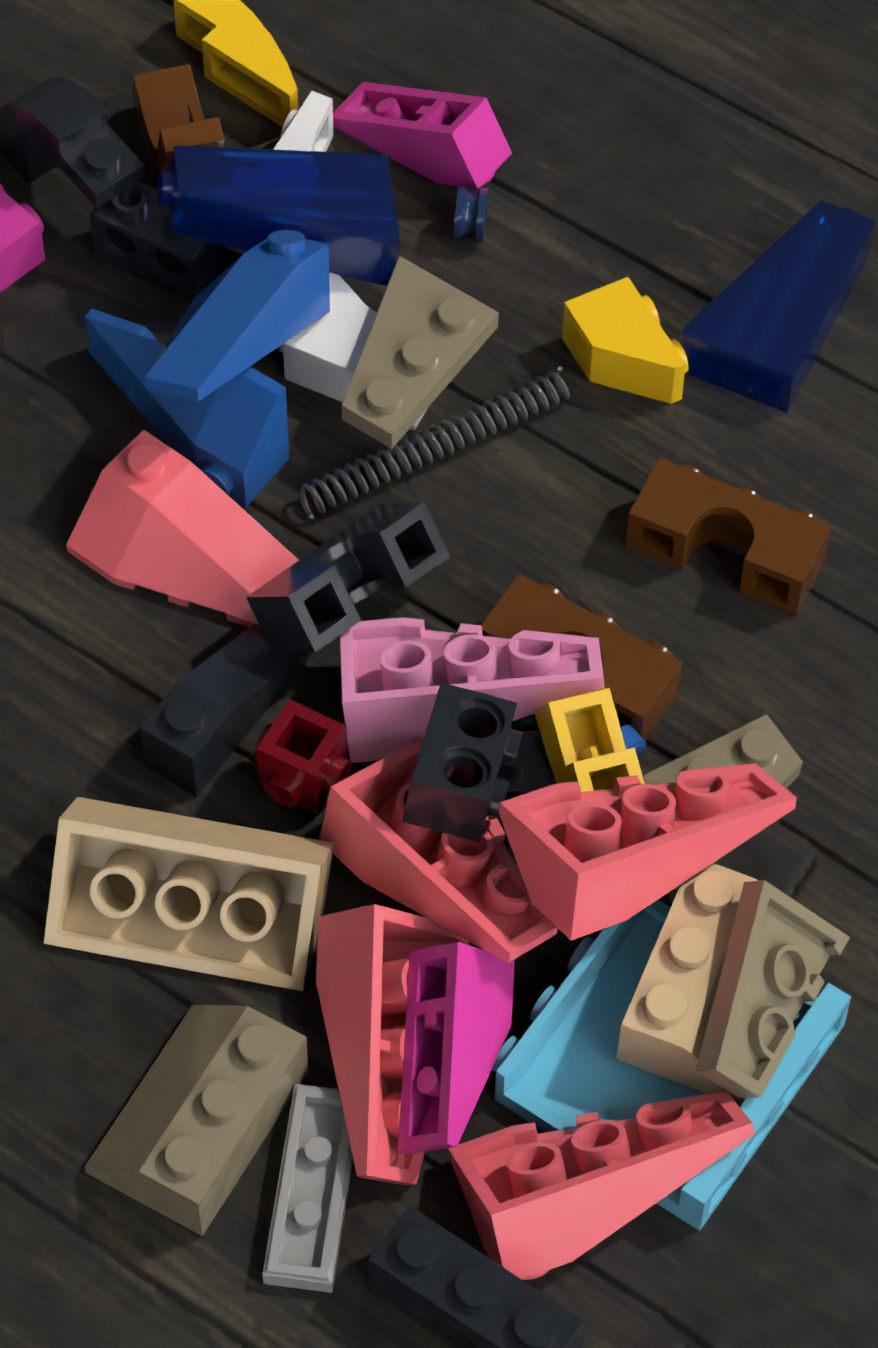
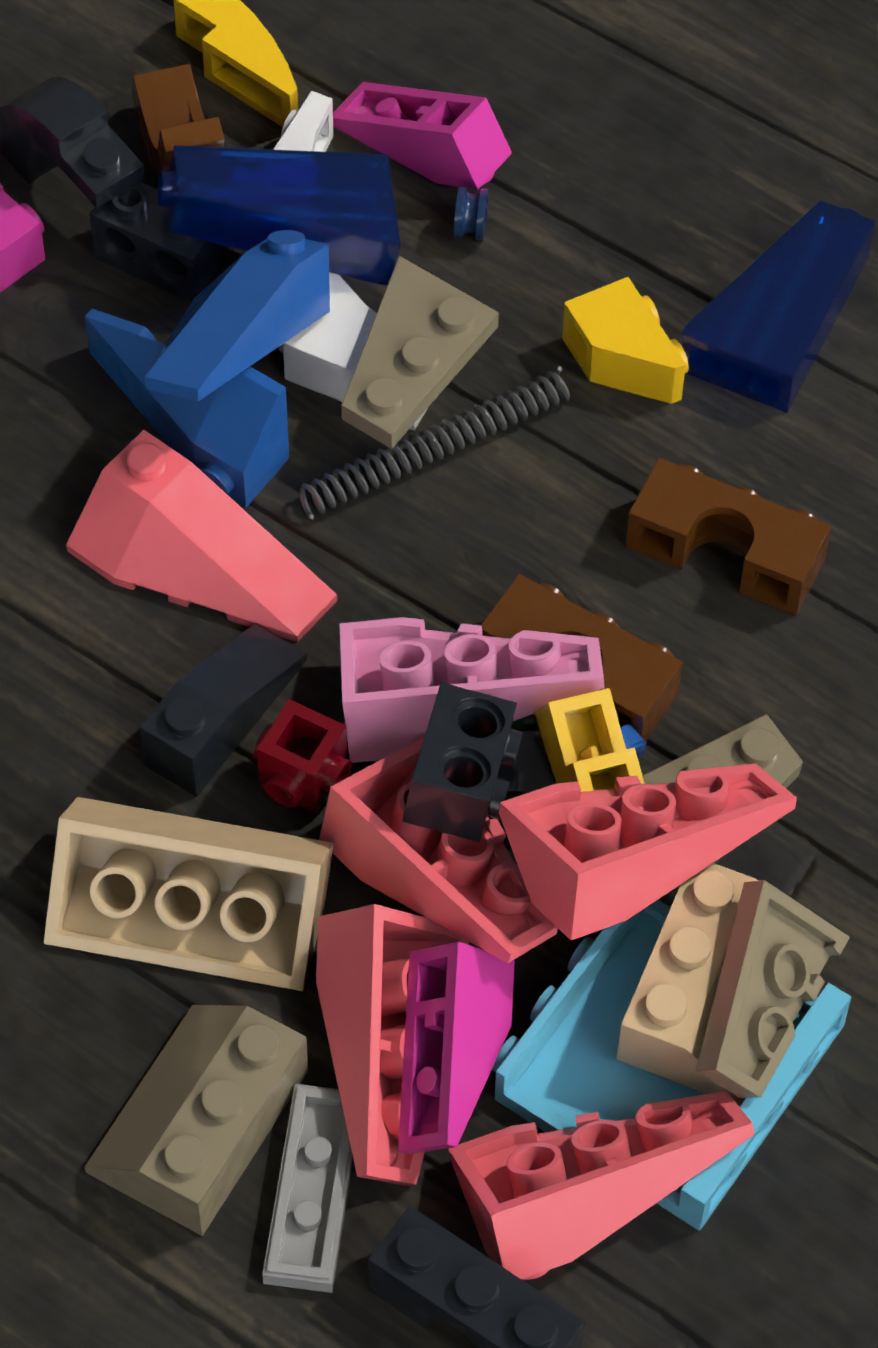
(318, 593): black arch -> none

